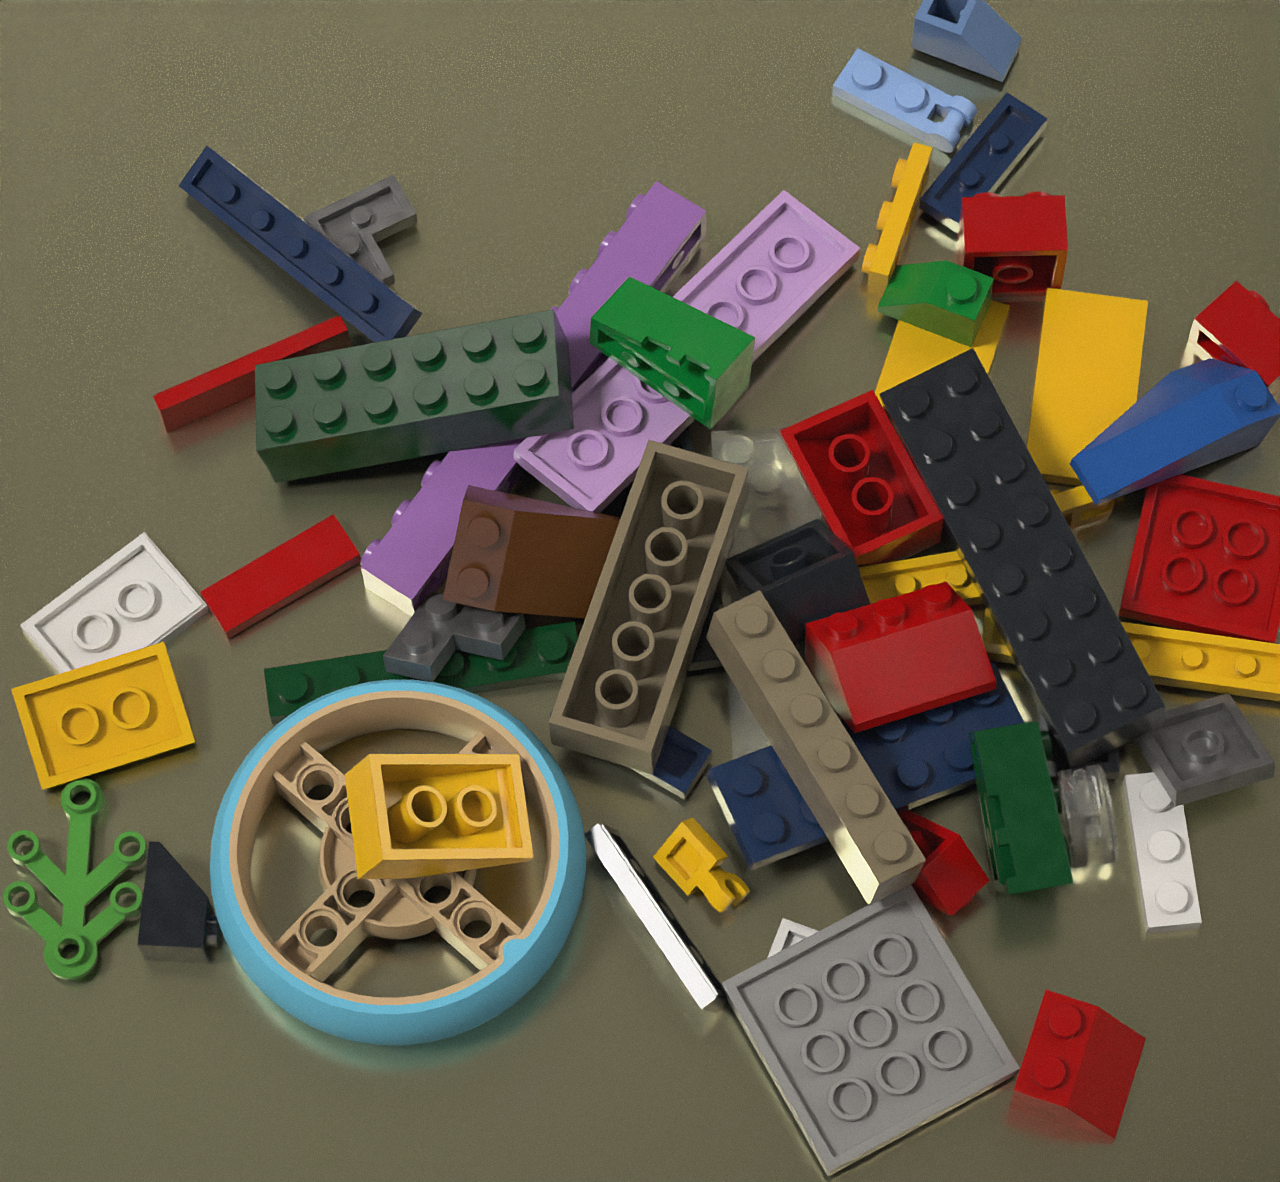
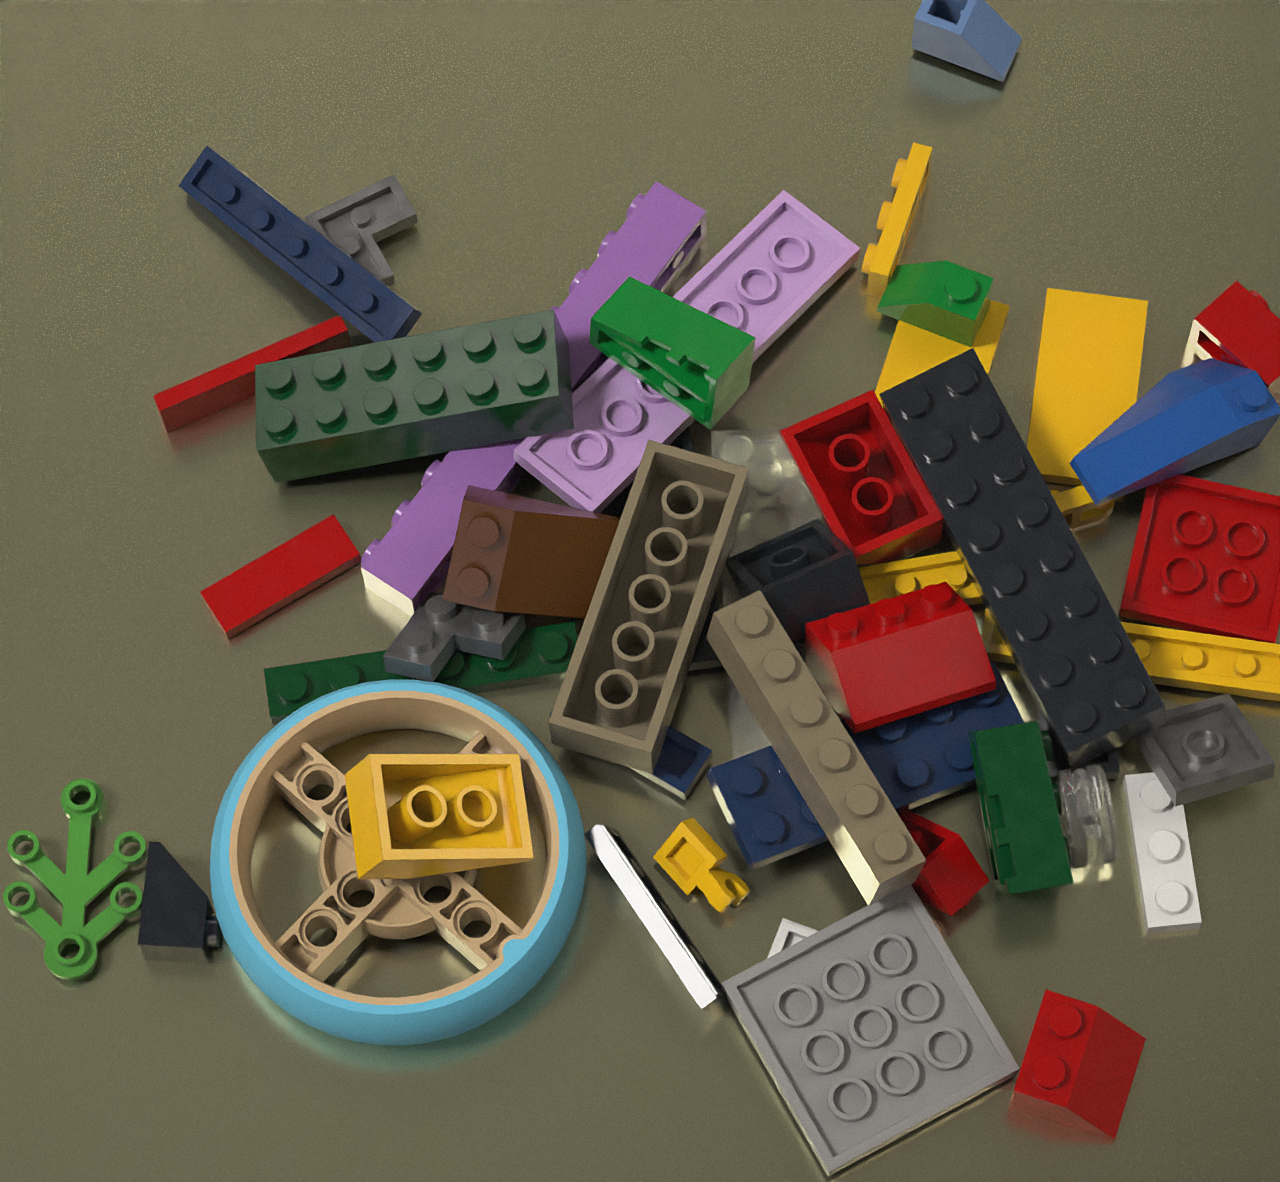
(103, 716): yellow plate -> none
(116, 609): white tile -> none
(903, 101): light blue plate -> none
(984, 159): dark blue plate -> none
(1015, 241): red brick -> none

